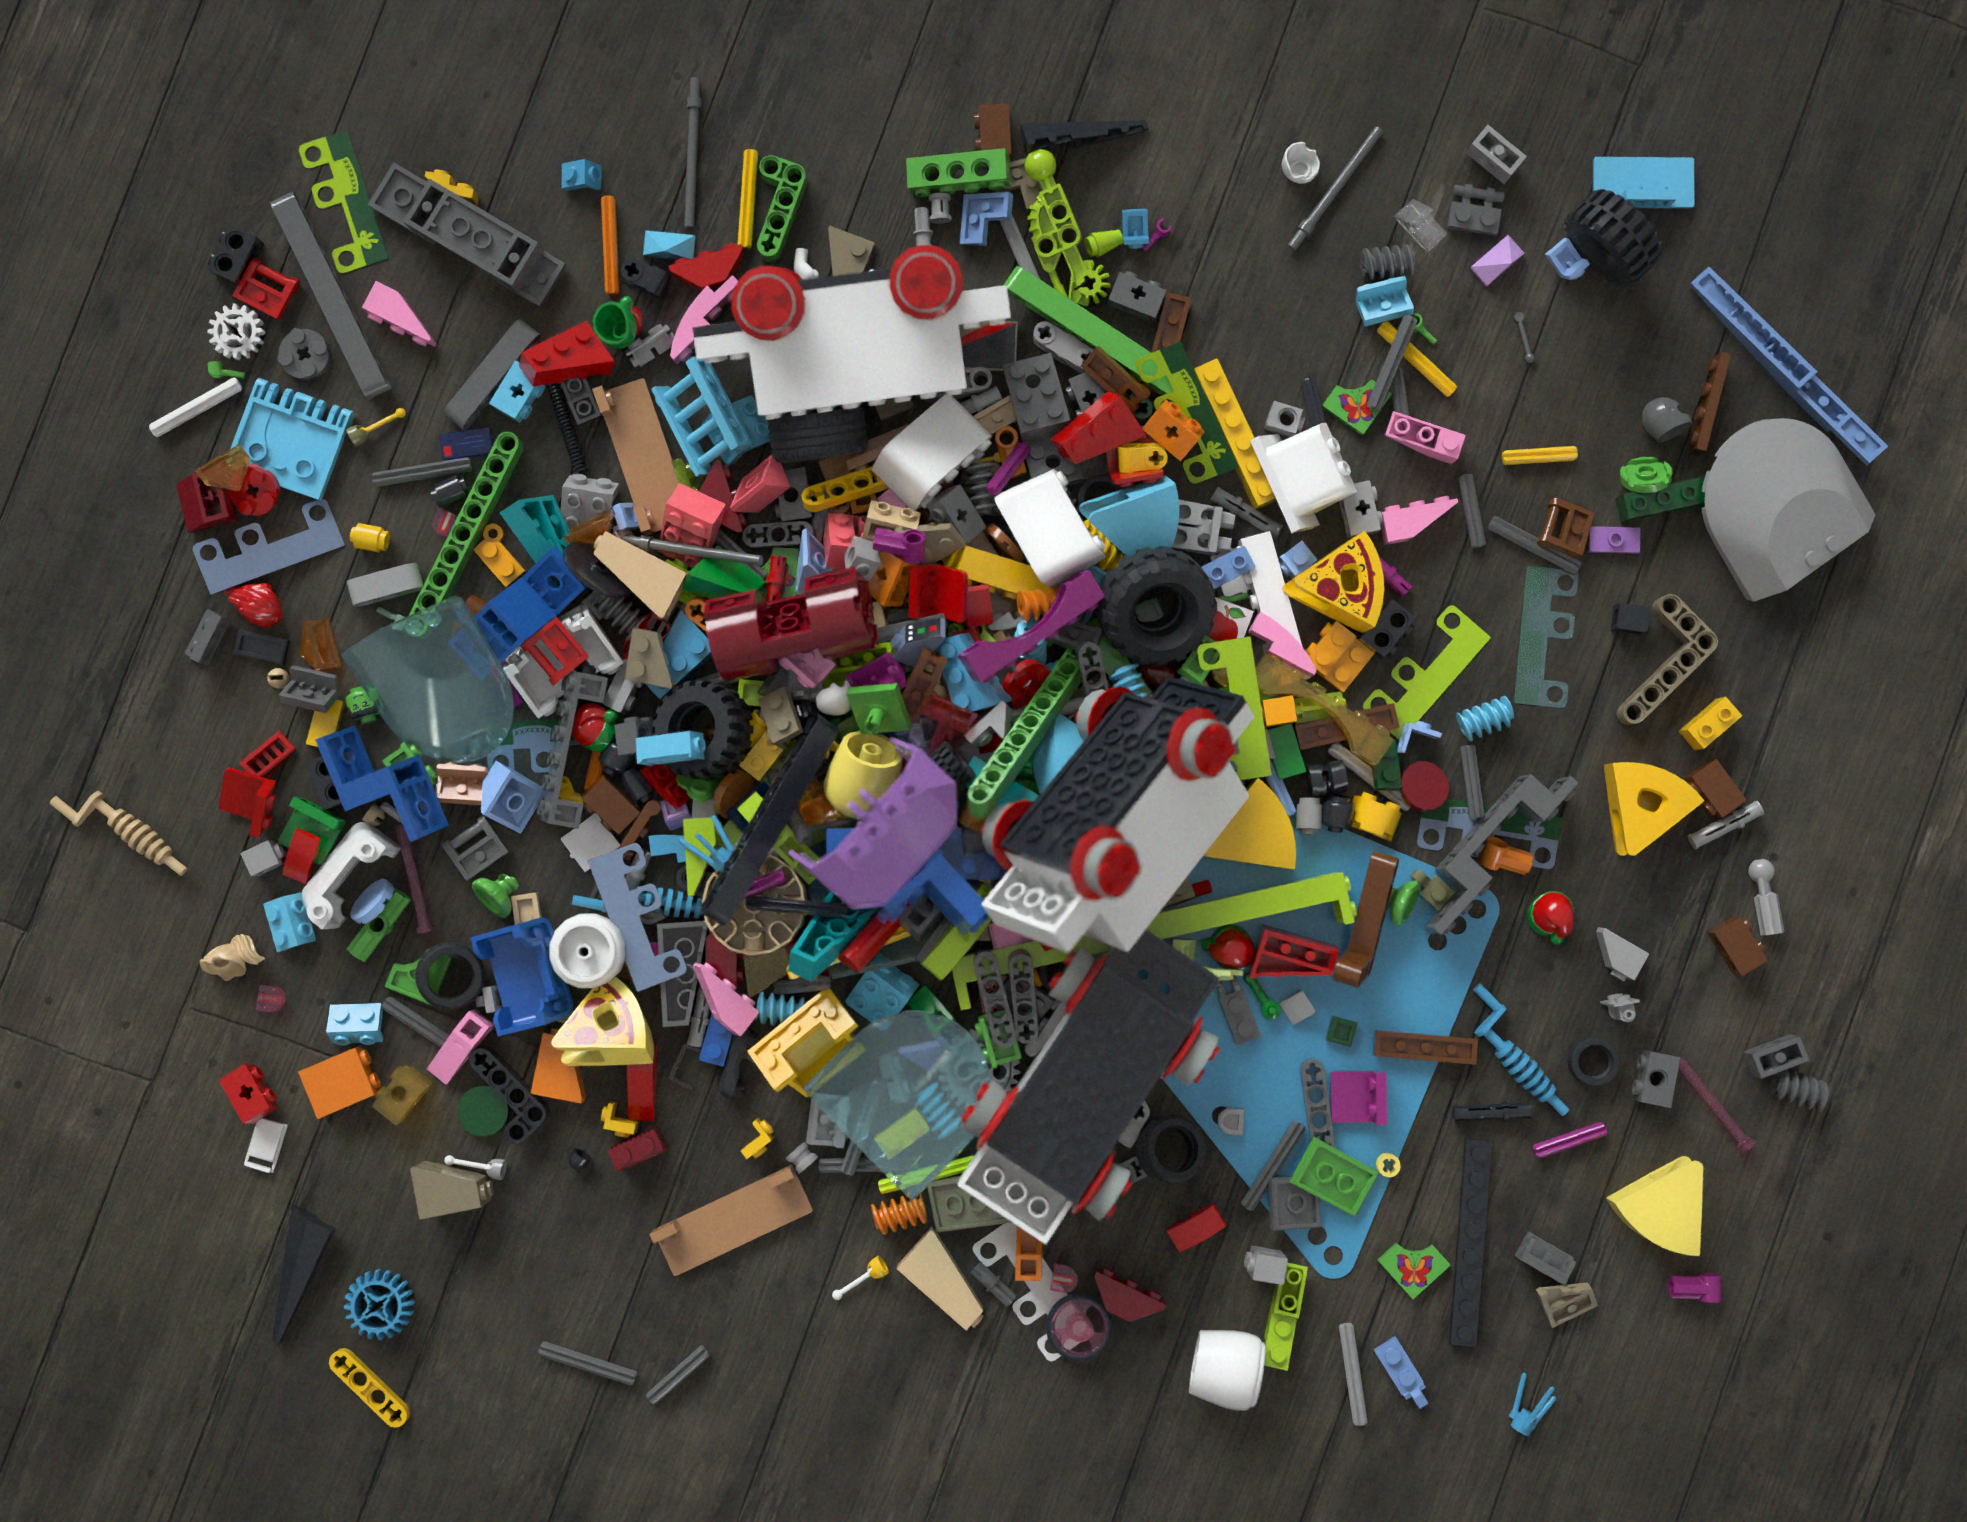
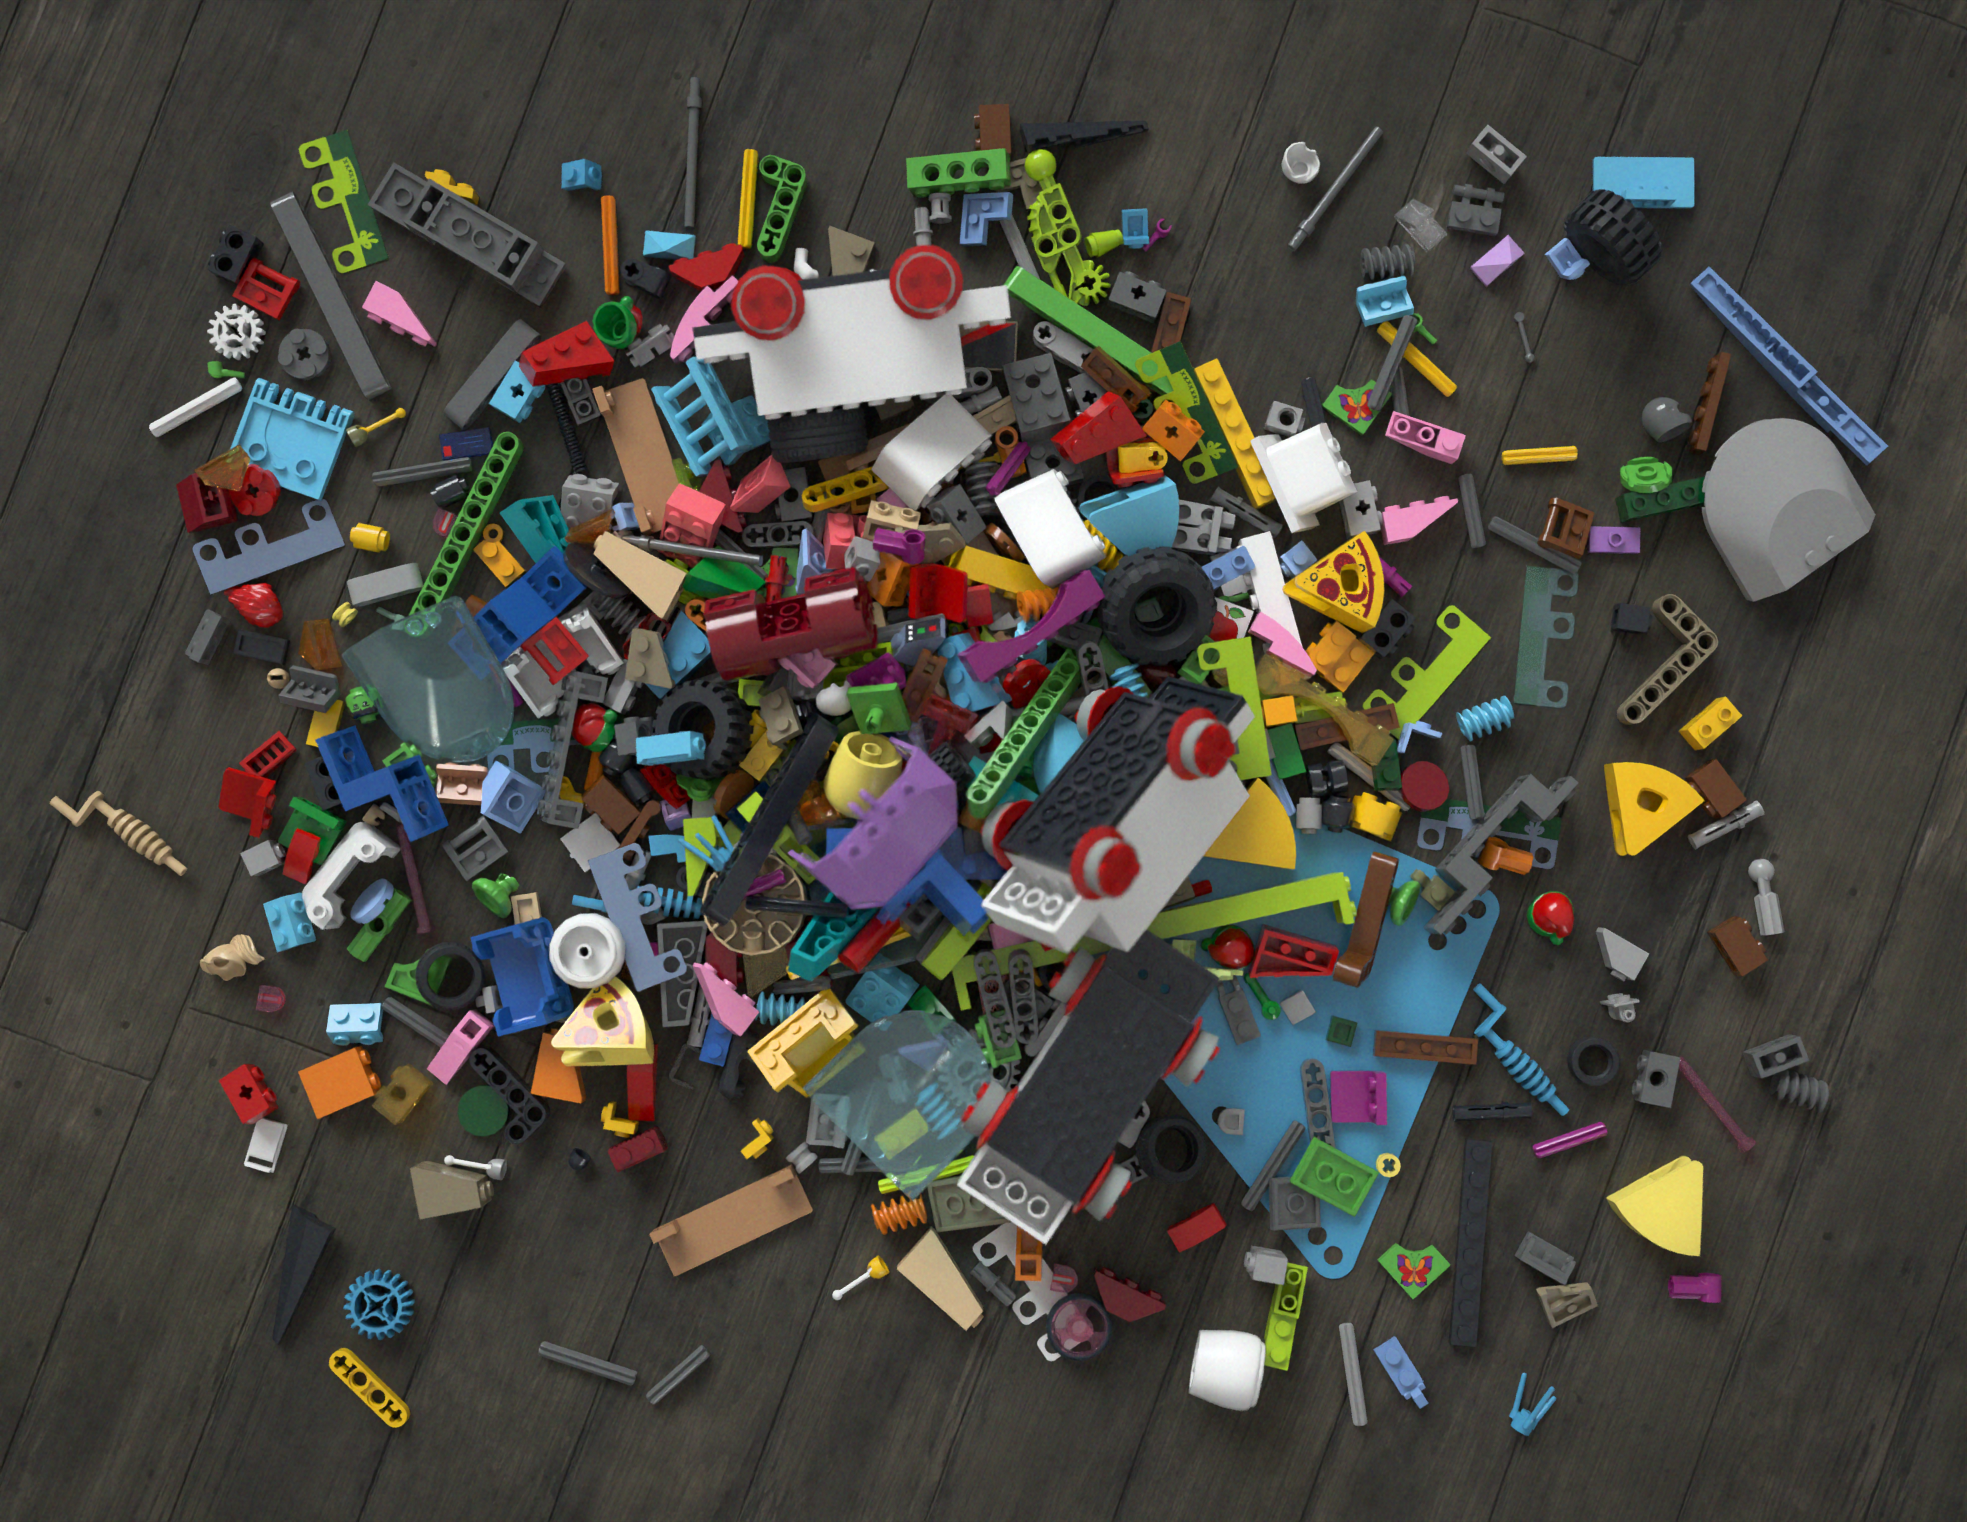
(344, 614): none -> light yellow bush

